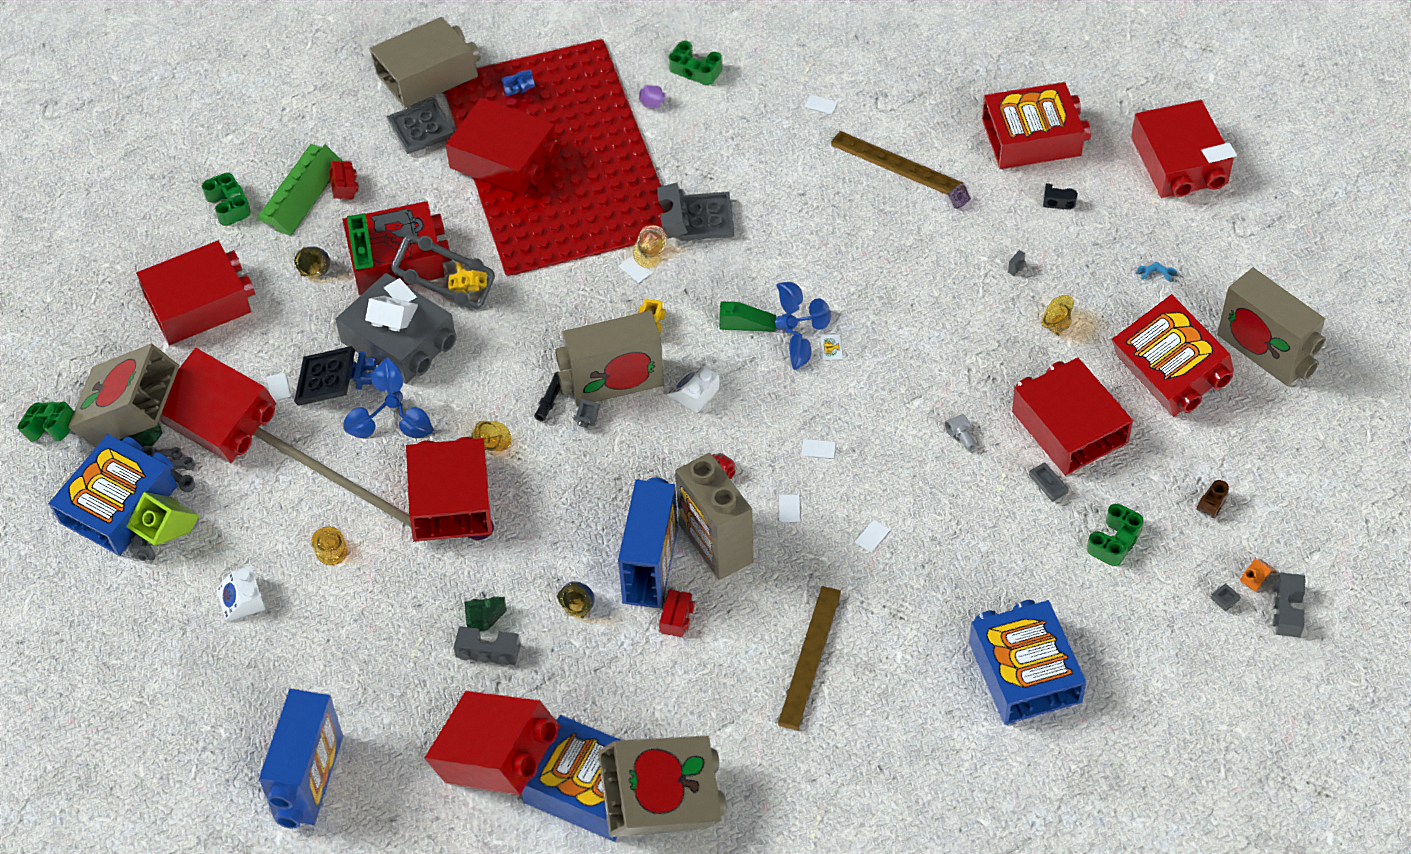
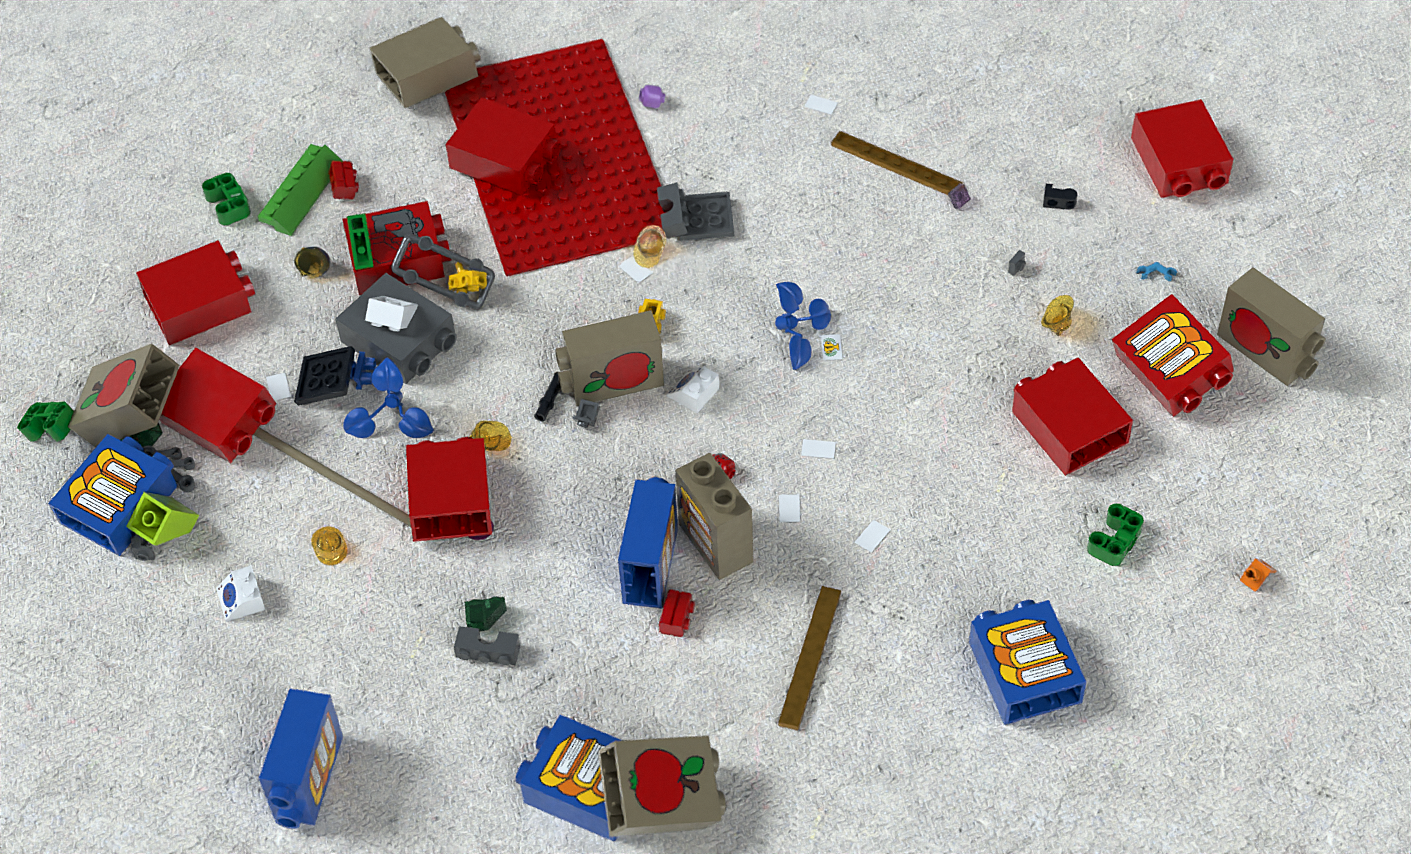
(400, 291): white sticker -> none
(420, 126): dark grey plate -> none
(493, 742): red brick -> none
(518, 82): blue hips -> none
(576, 599): clear yellow hair -> none
(683, 64): green beam -> none
(745, 317): green slope -> none
(959, 427): light grey pin -> none
(1034, 125): red brick -> none
(1048, 481): dark grey plate -> none
(1212, 501): reddish brown piece -> none
(1219, 152): white sticker -> none
(1225, 597): dark grey plate -> none
(1289, 589): dark grey arch -> none

